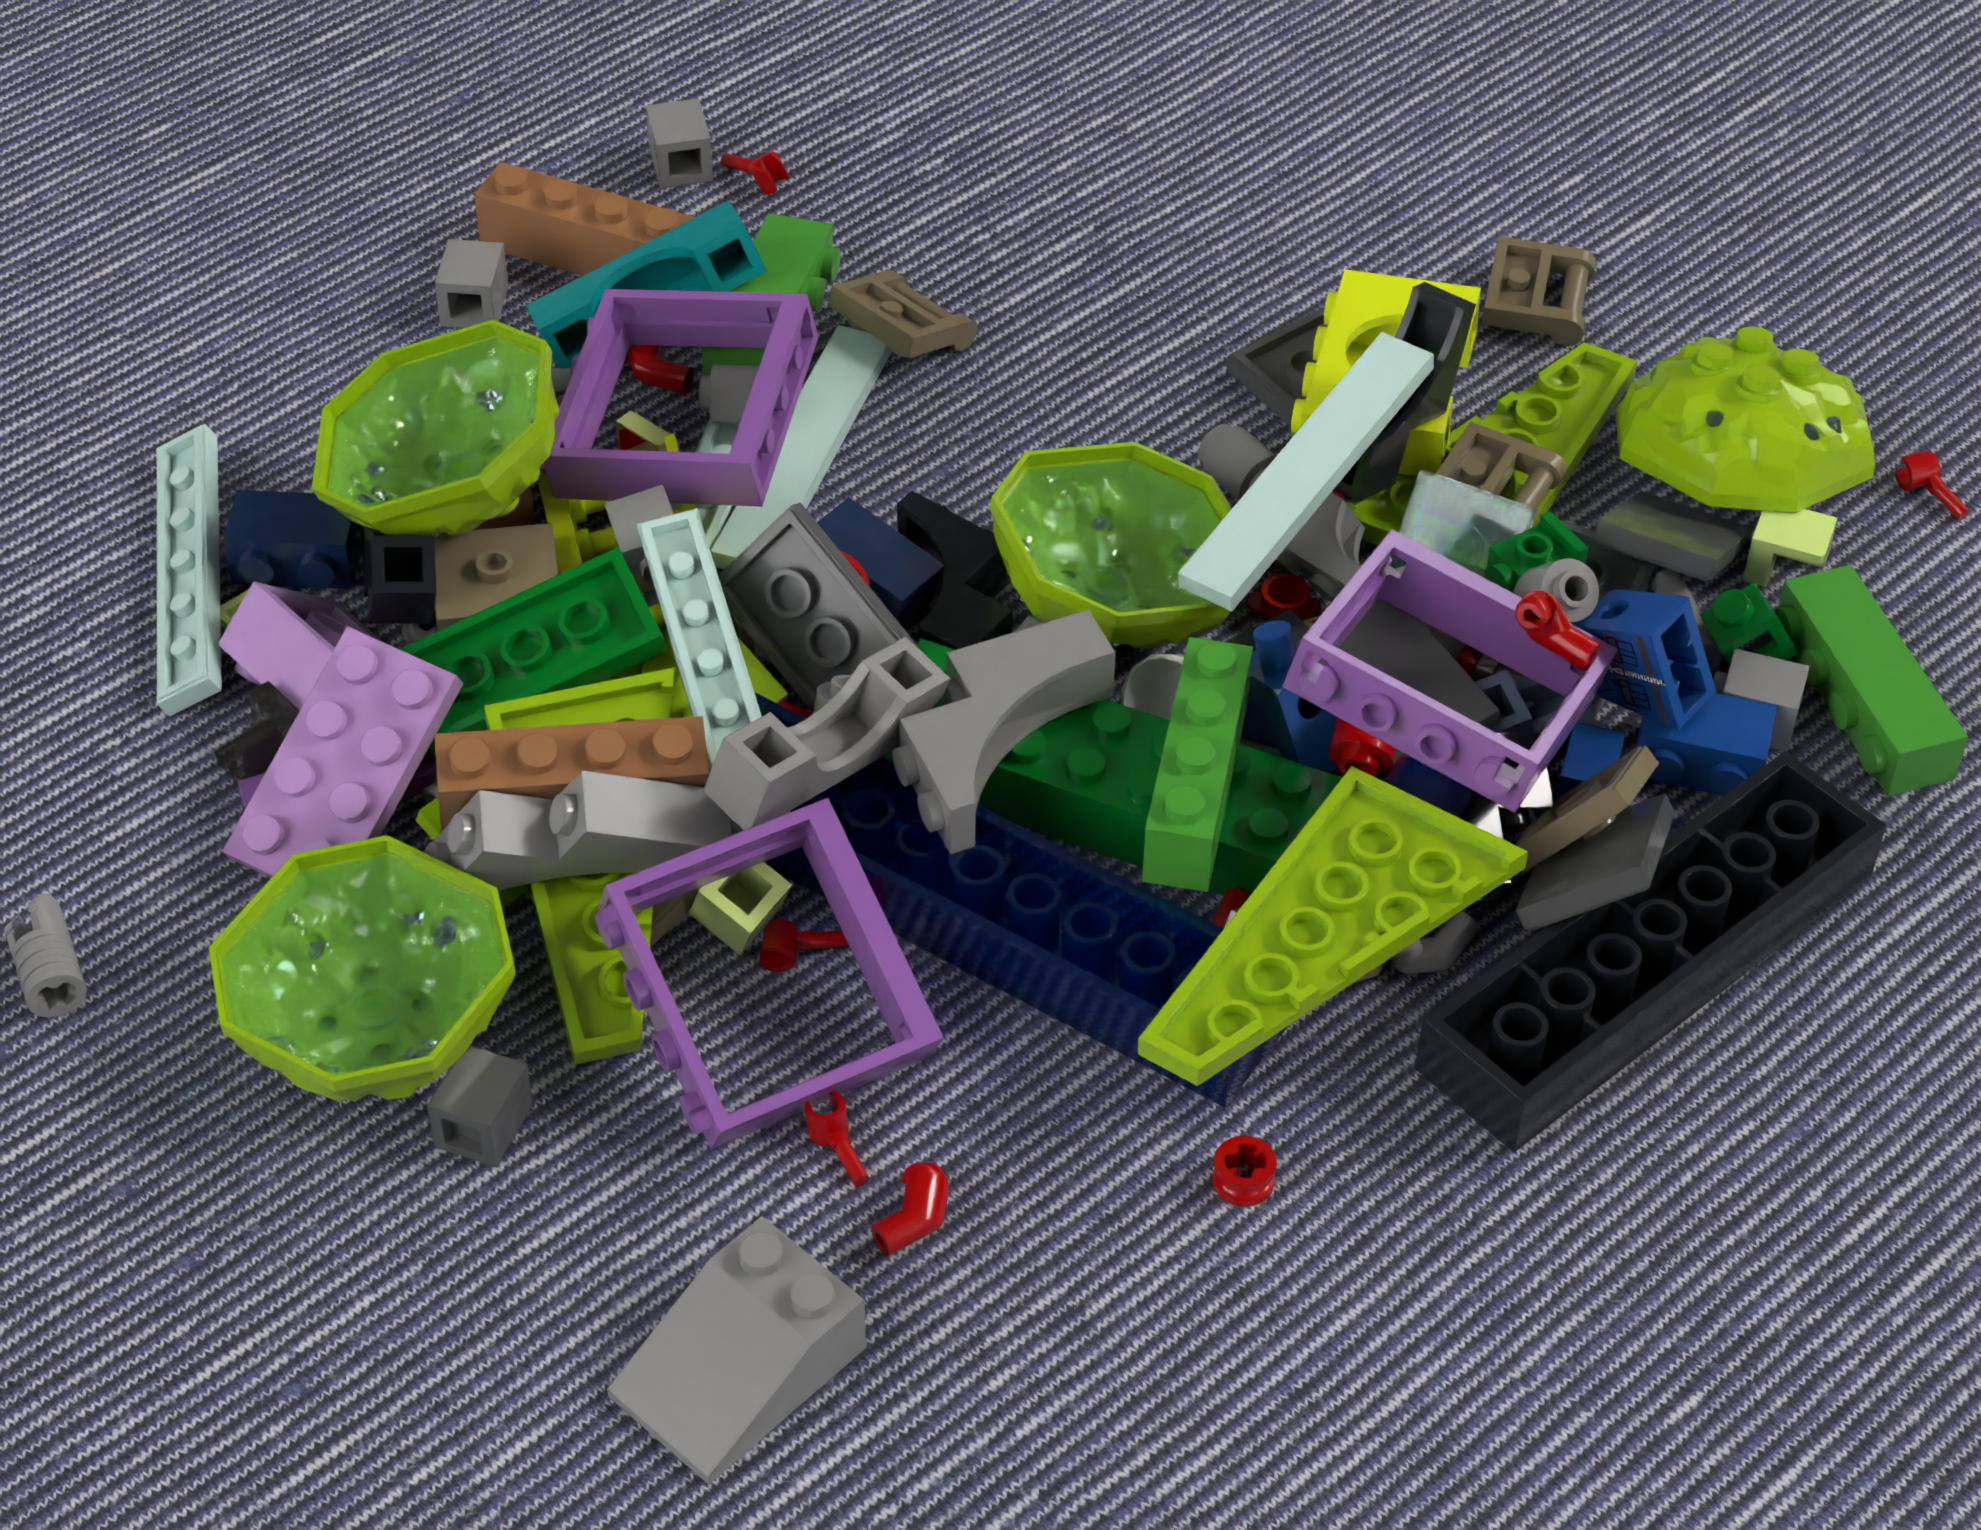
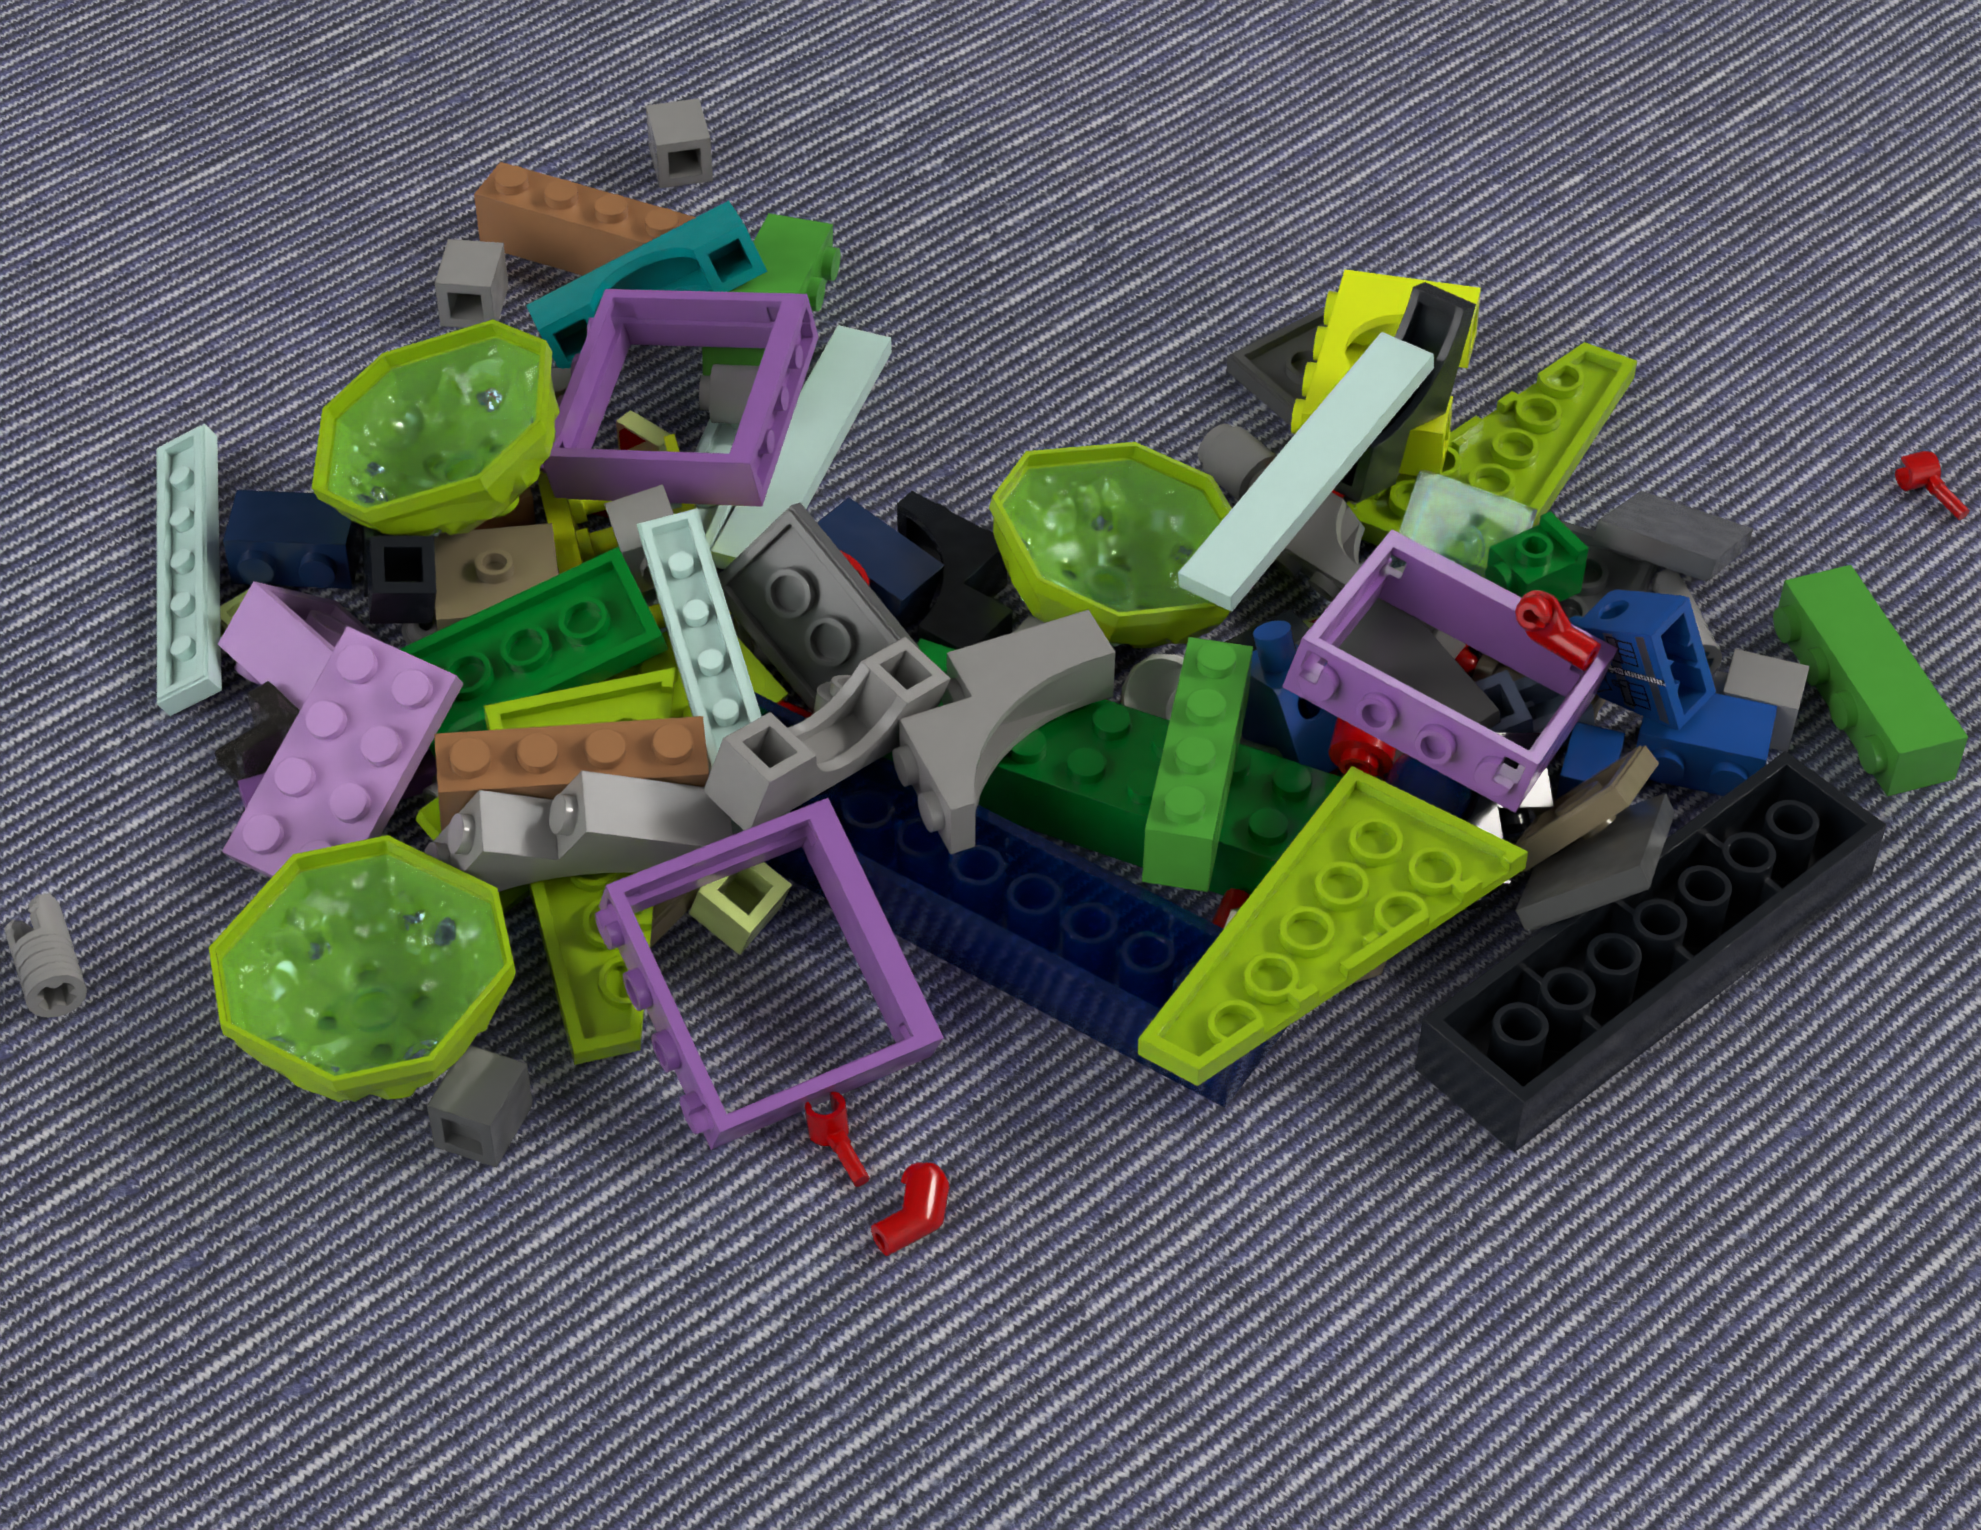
(652, 369): red arm -> none
(741, 1350): light grey slope -> none
(765, 169): red hand -> none
(783, 941): red hand -> none
(900, 315): dark tan plate -> none
(1241, 1190): red bush -> none
(1284, 593): red plate -> none
(1439, 951): light grey arm -> none
(1490, 458): dark tan plate -> none
(1520, 285): dark tan plate -> none
(1568, 581): light grey brick -> none
(1742, 616): green brick -> none
(1747, 425): lime rock -> none
(1795, 536): yellowish green panel -> none

